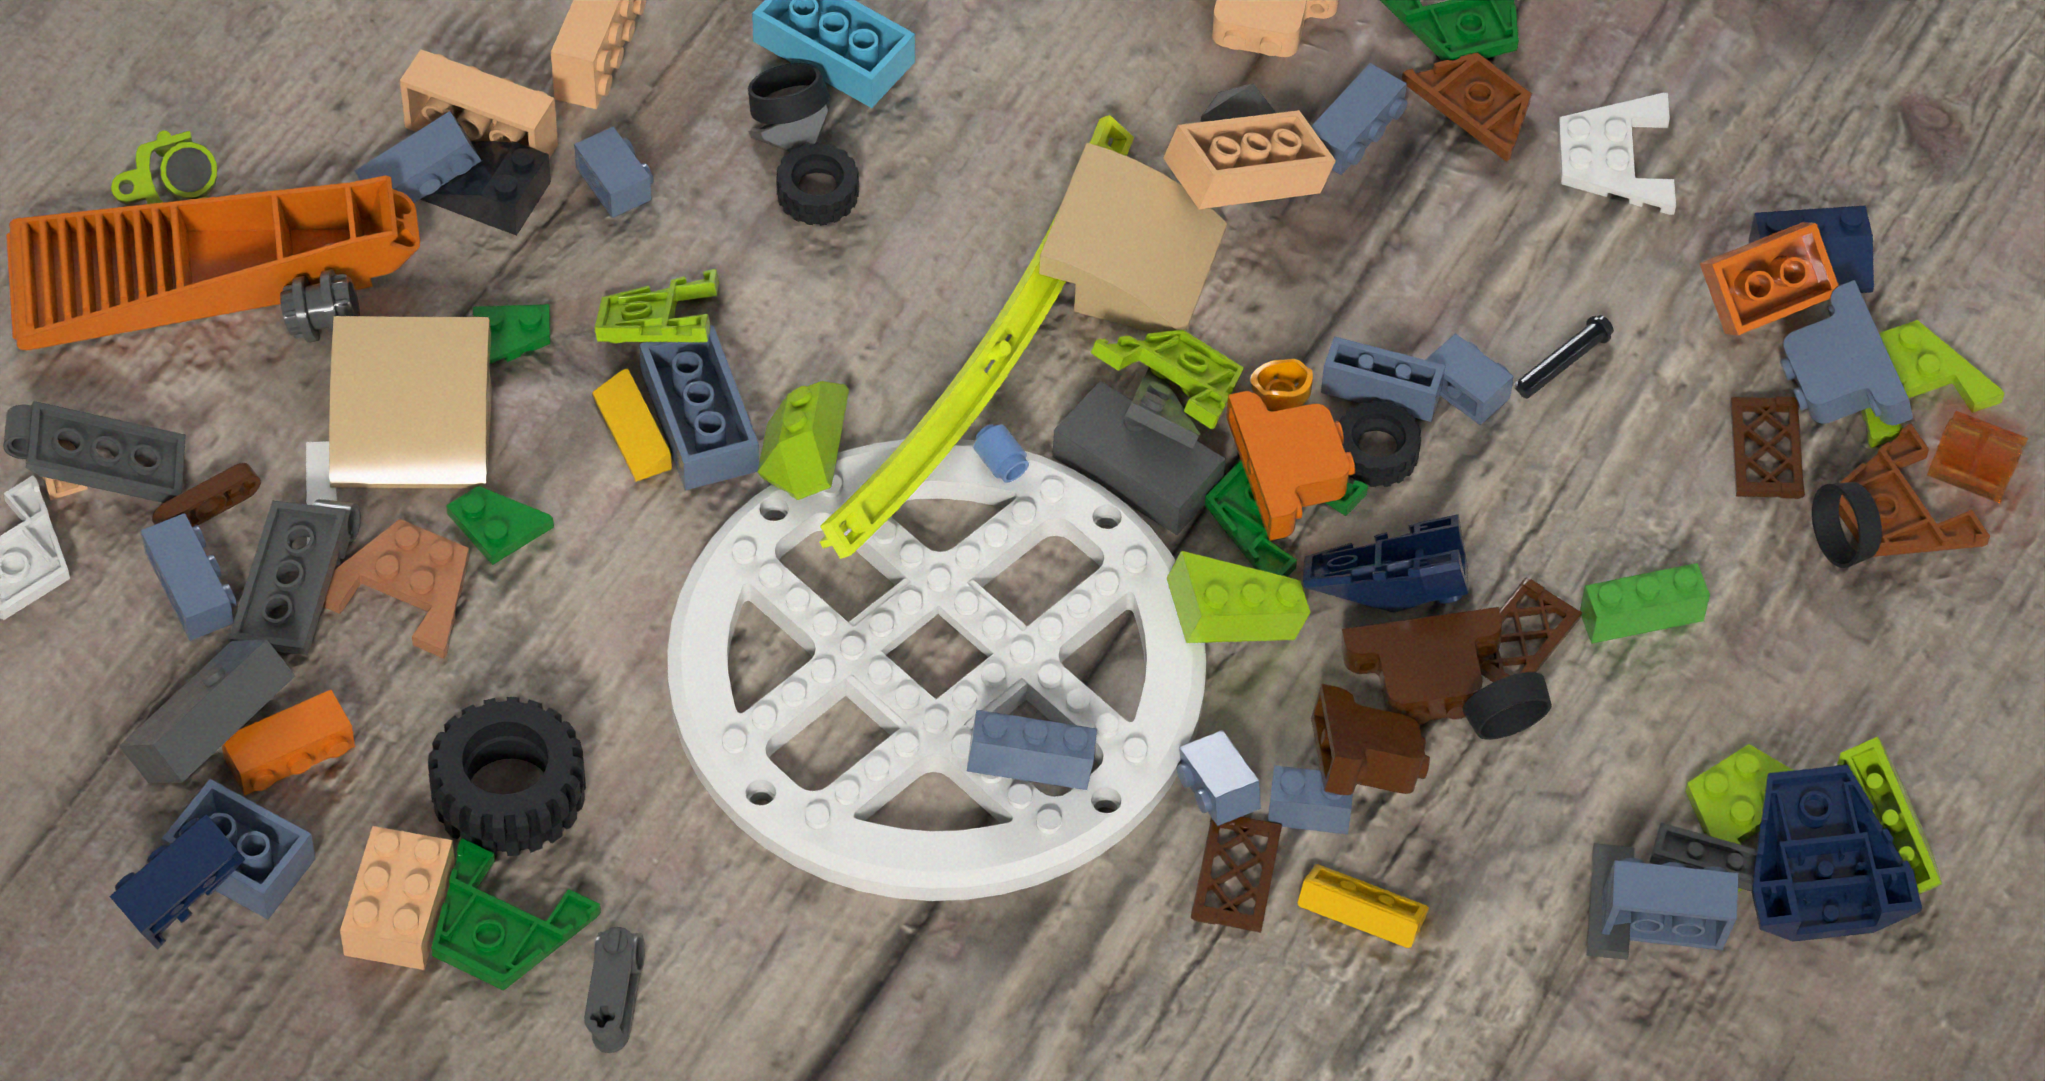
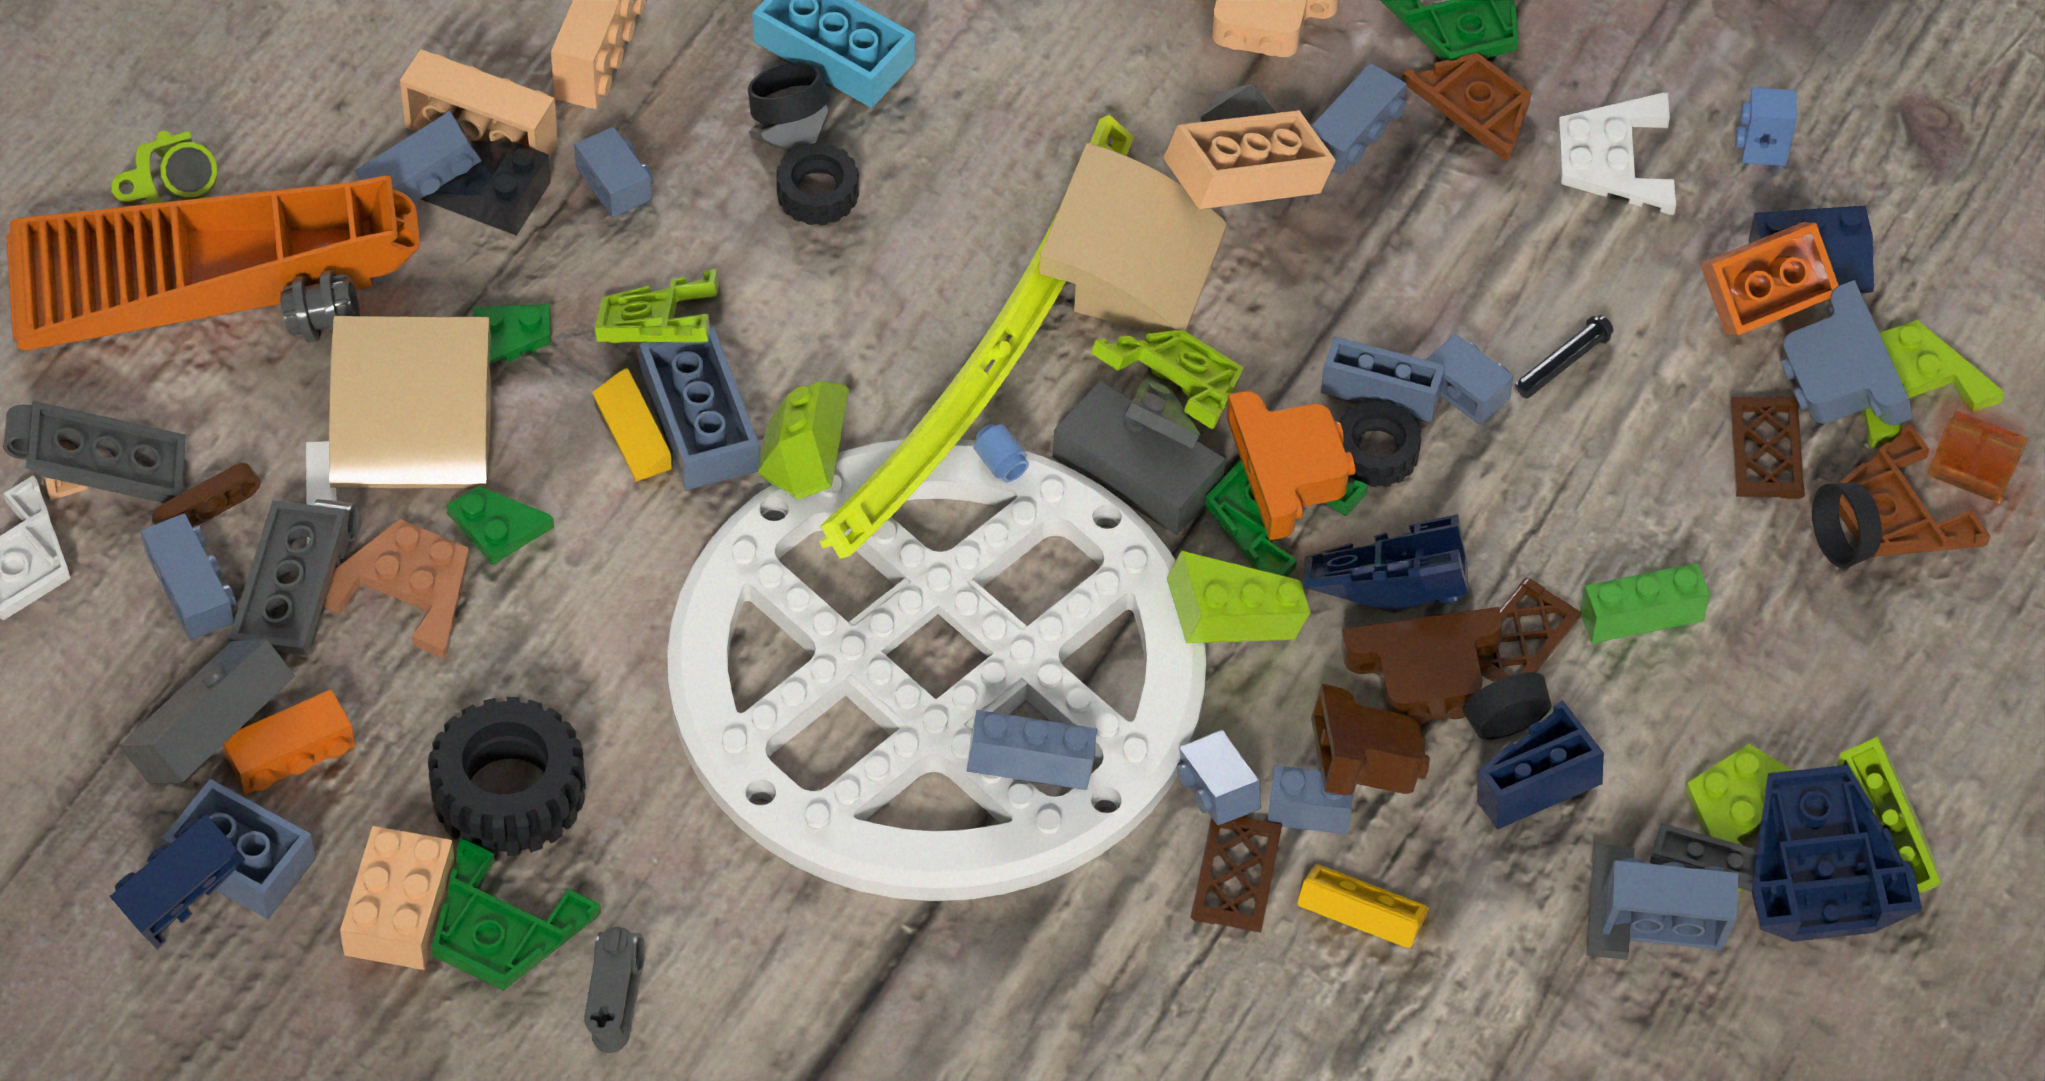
(1282, 393): light orange helmet -> none
(1540, 769): none -> dark blue wedge
(1767, 126): none -> medium blue brick

